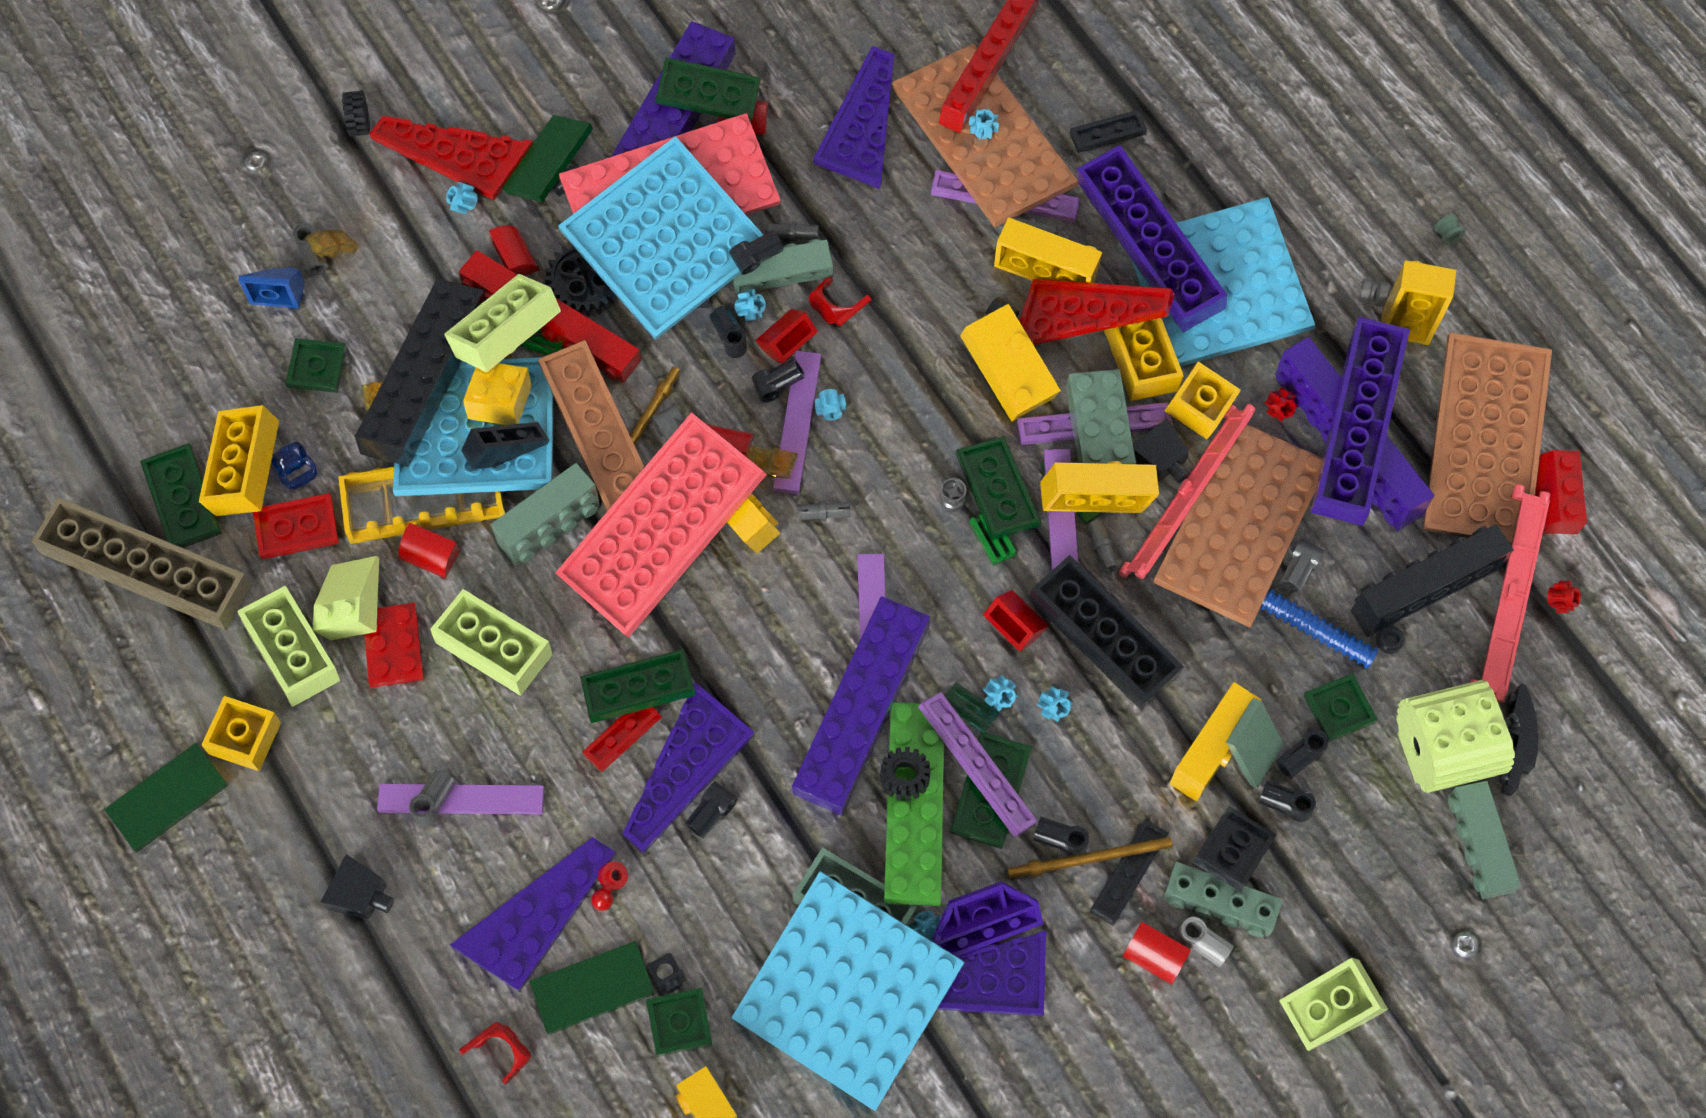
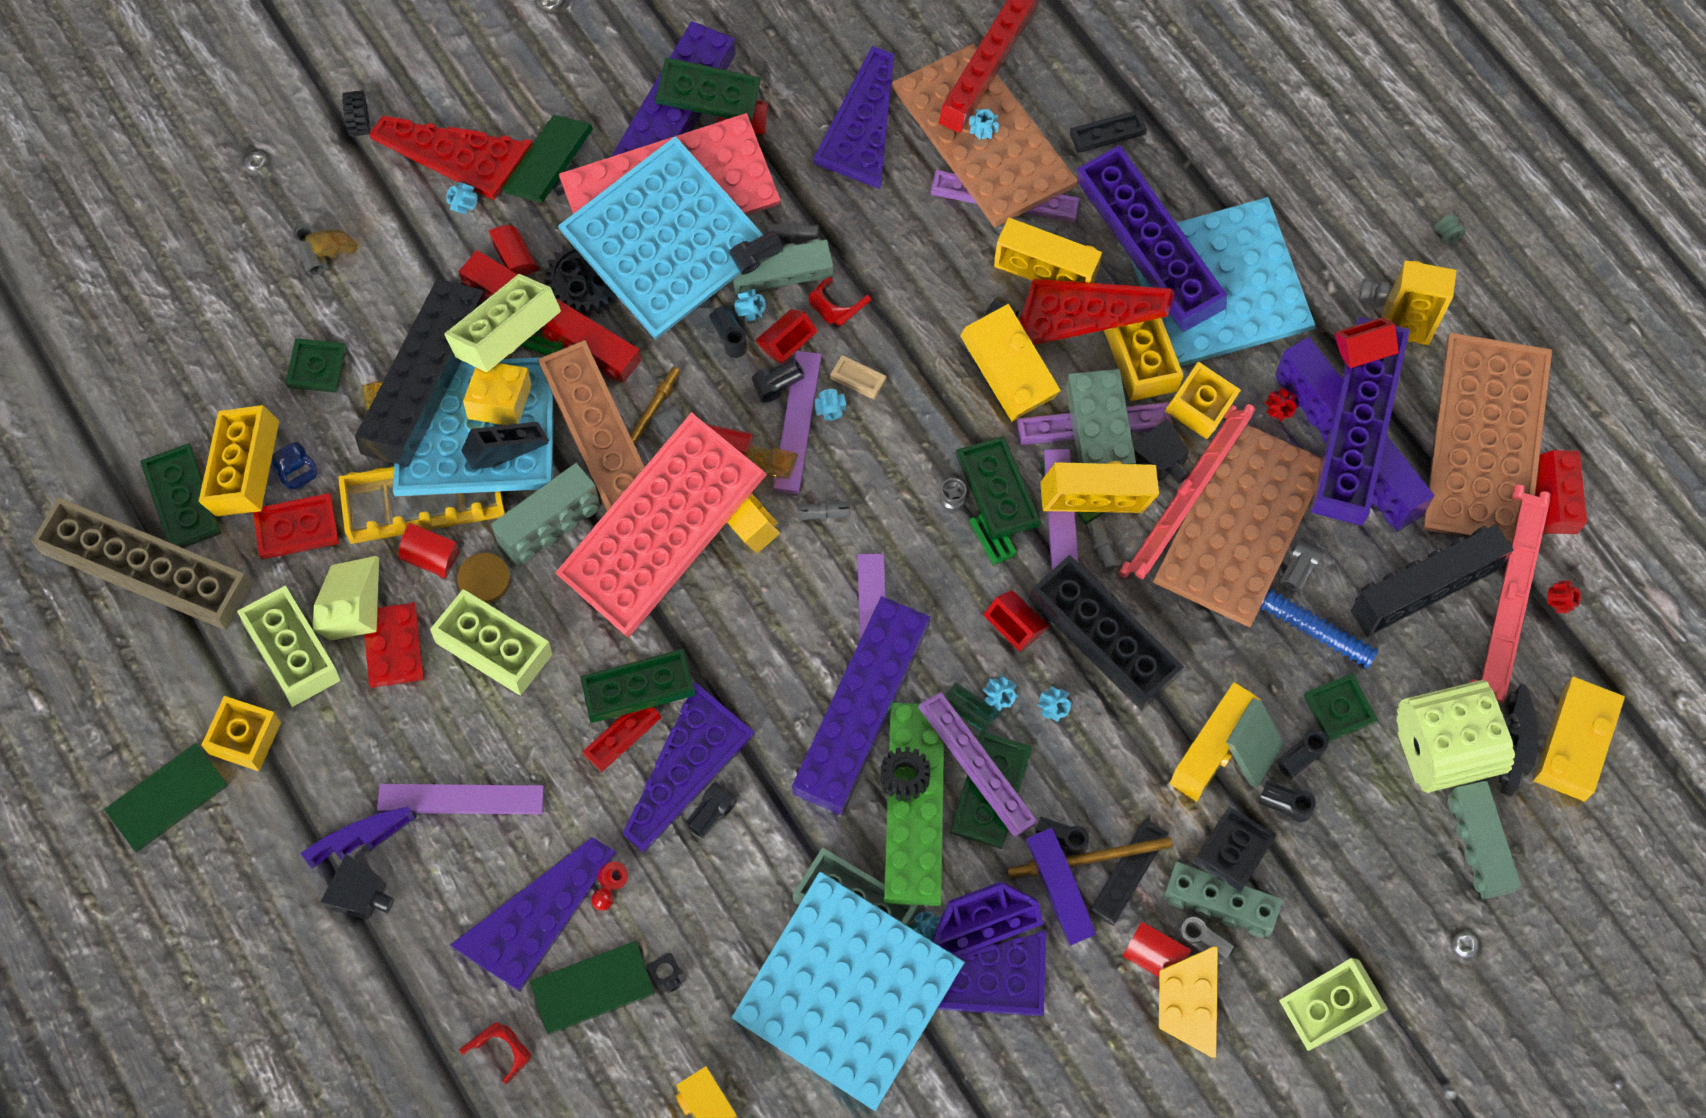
(273, 287): blue slope -> none
(368, 831): none -> dark purple slope
(431, 796): dark grey piece -> none
(484, 577): none -> pearl gold tile
(679, 1022): dark green plate -> none
(858, 377): none -> tan tile
(1060, 886): none -> dark purple slope
(1190, 1000): none -> yellow wing
(1367, 342): none -> red brick
(1390, 639): black tile -> none
(1579, 739): none -> yellow brick

